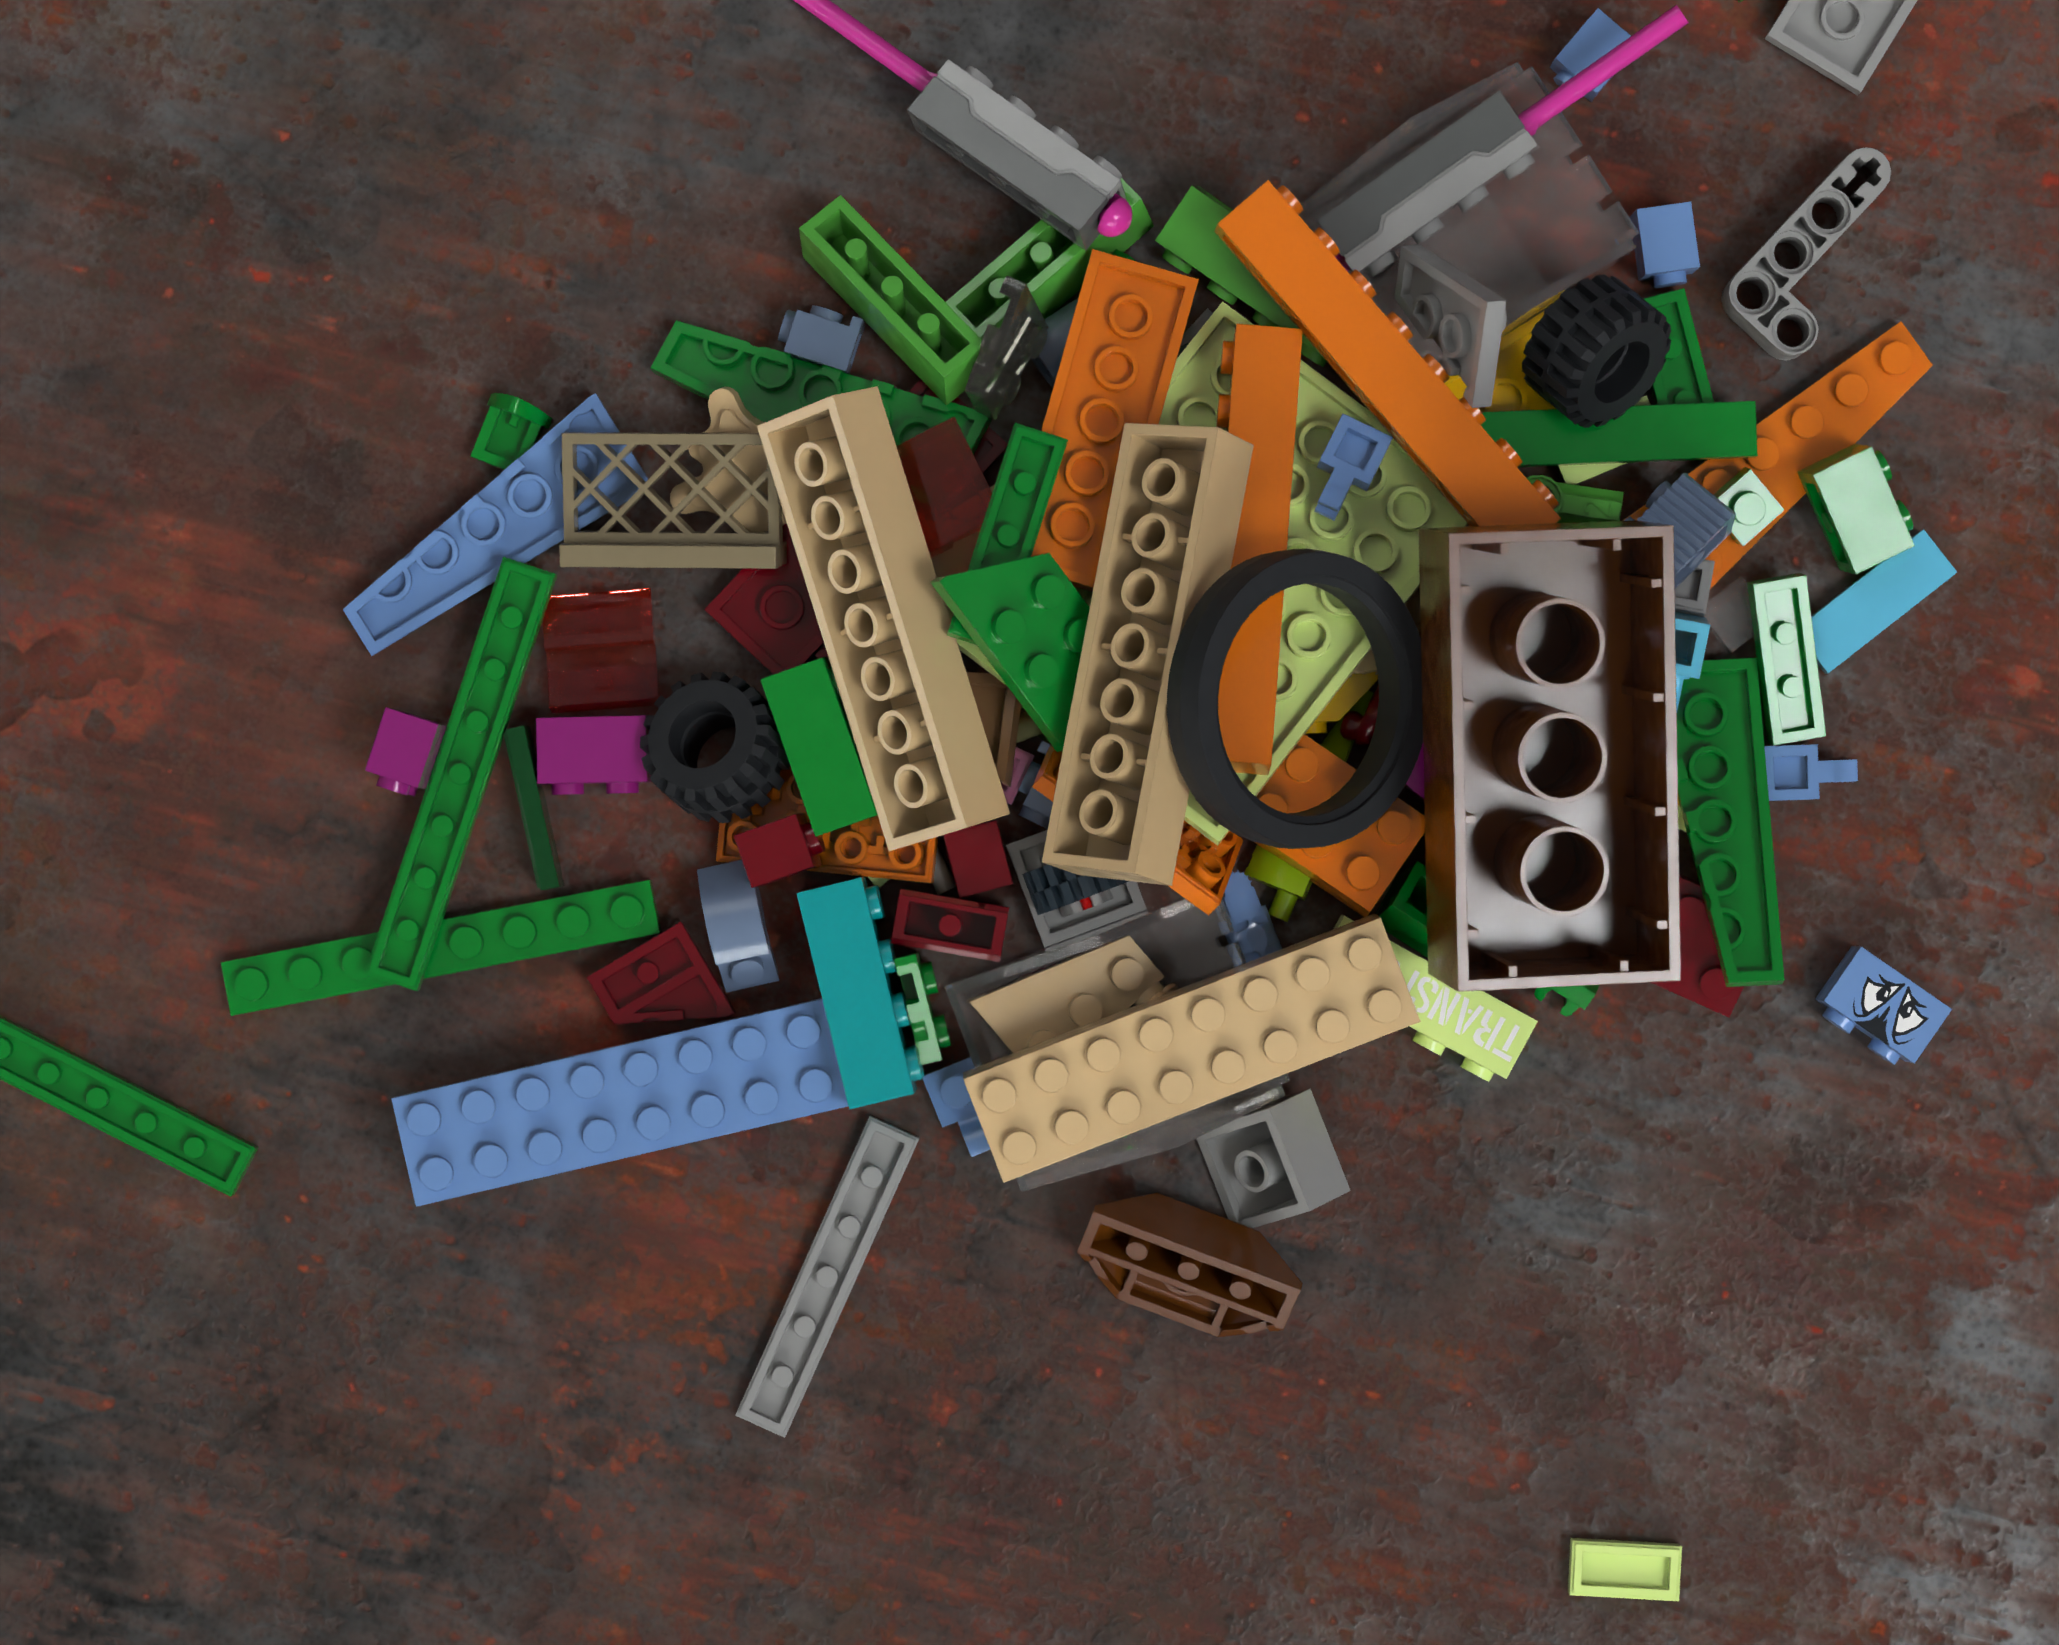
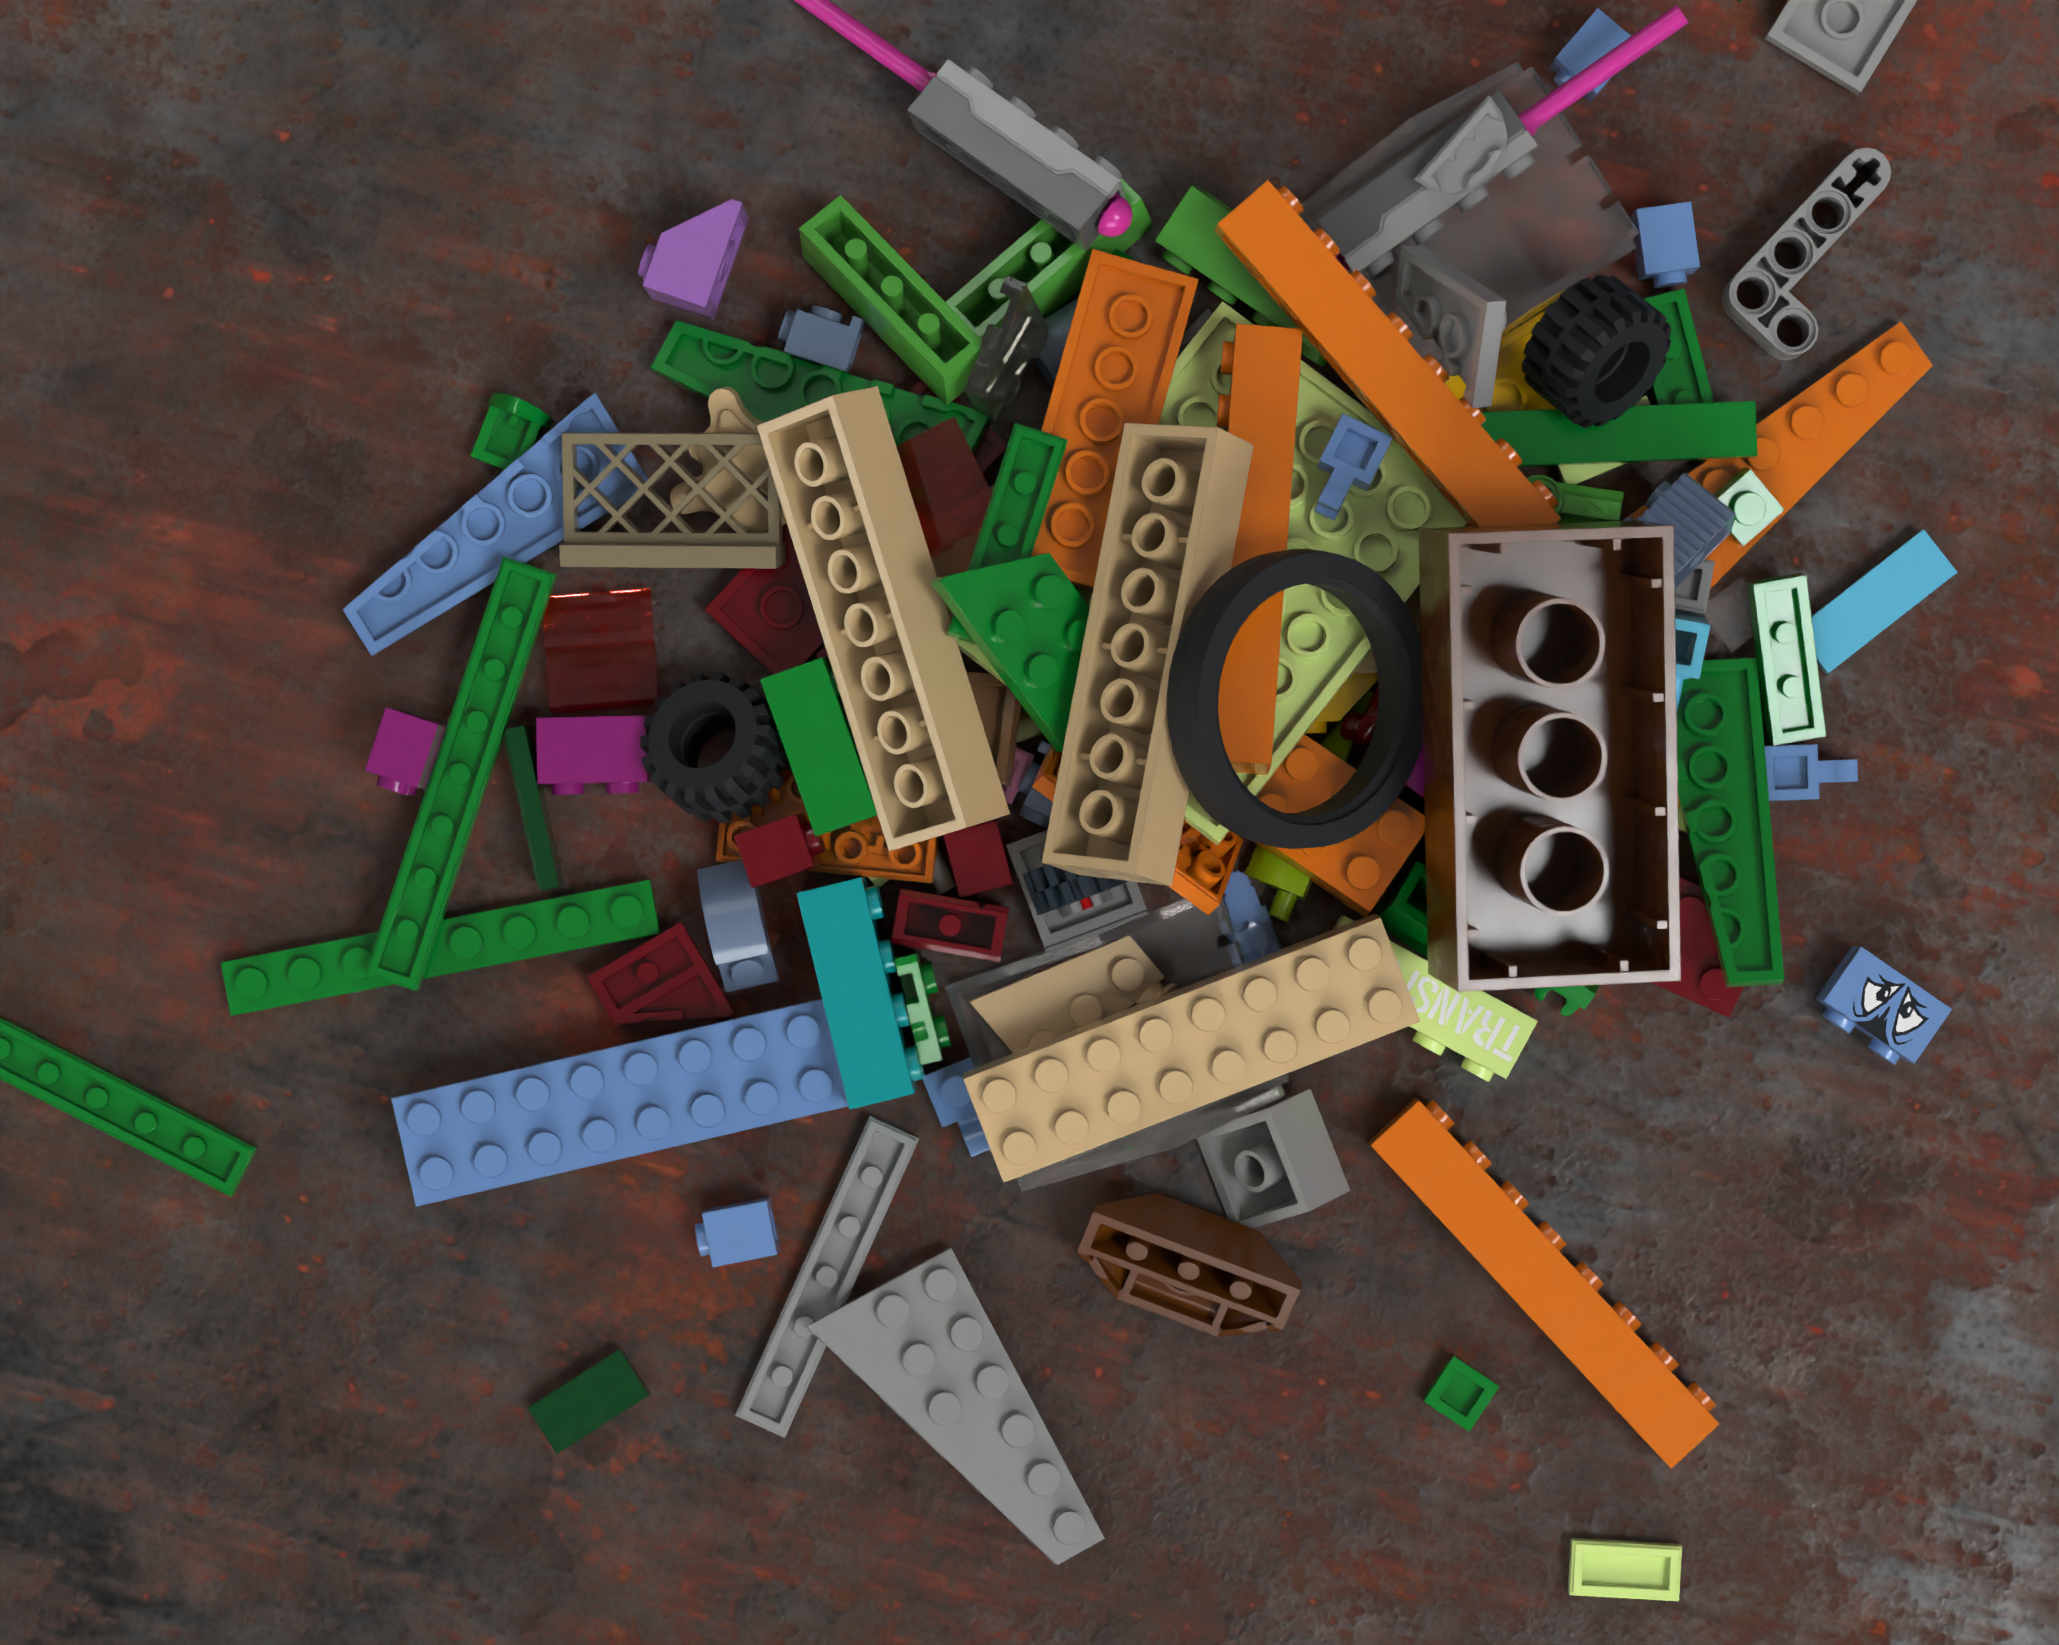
(589, 1400): none -> dark green tile
(695, 259): none -> medium lavender slope
(738, 1232): none -> medium blue brick
(947, 1376): none -> light grey wing
(1460, 1392): none -> green tile
(1470, 153): none -> light grey tile
(1543, 1282): none -> orange brick
(1857, 507): brick -> none

